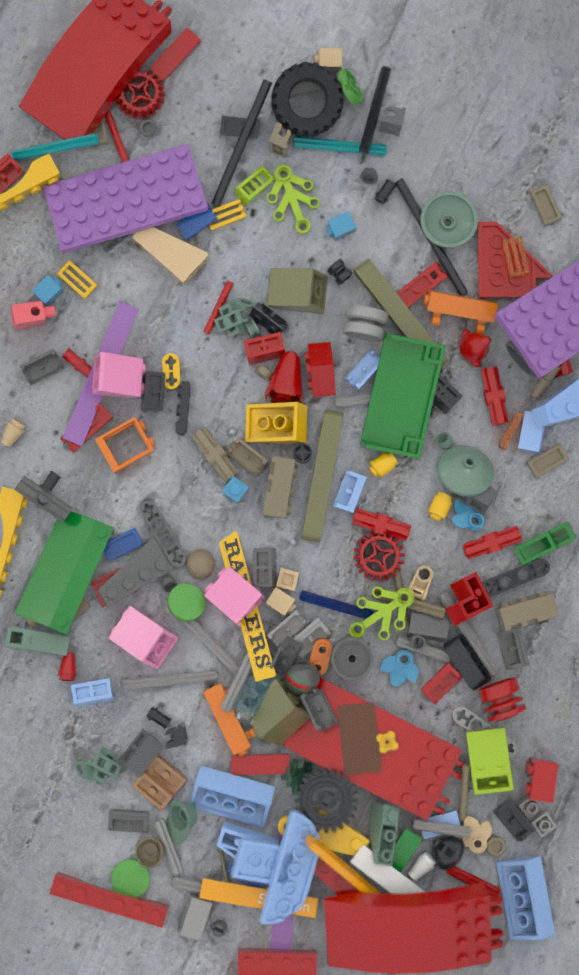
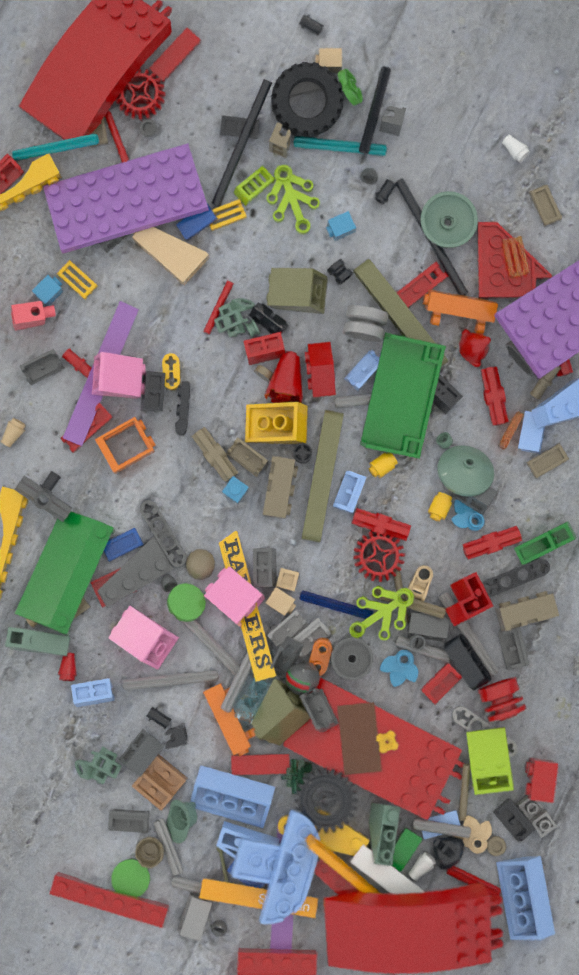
(311, 24): none -> black pin
(517, 149): none -> white cone

